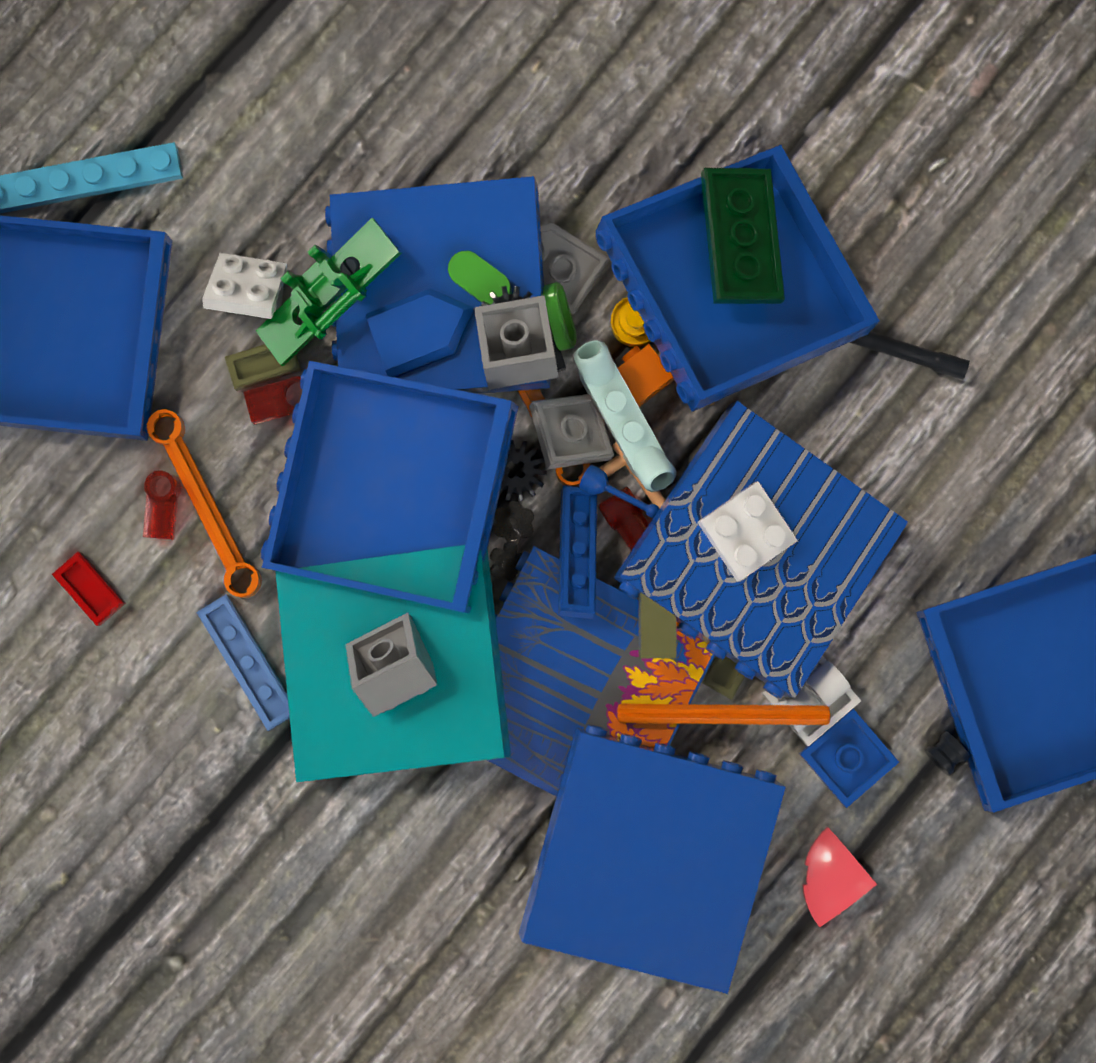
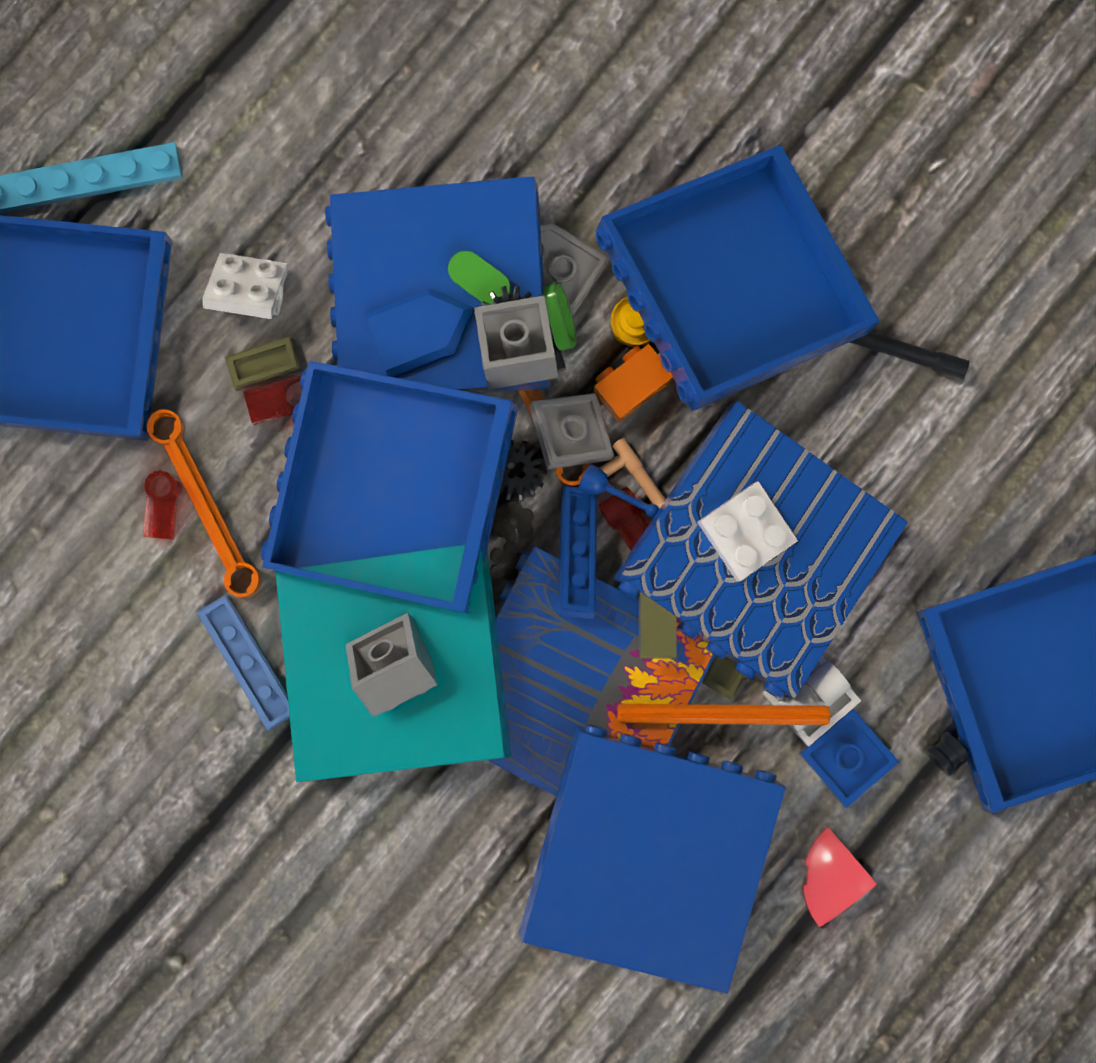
(88, 588): red tile -> none
(349, 268): green piece -> none
(623, 416): light aqua plate -> none
(742, 236): dark green tile -> none

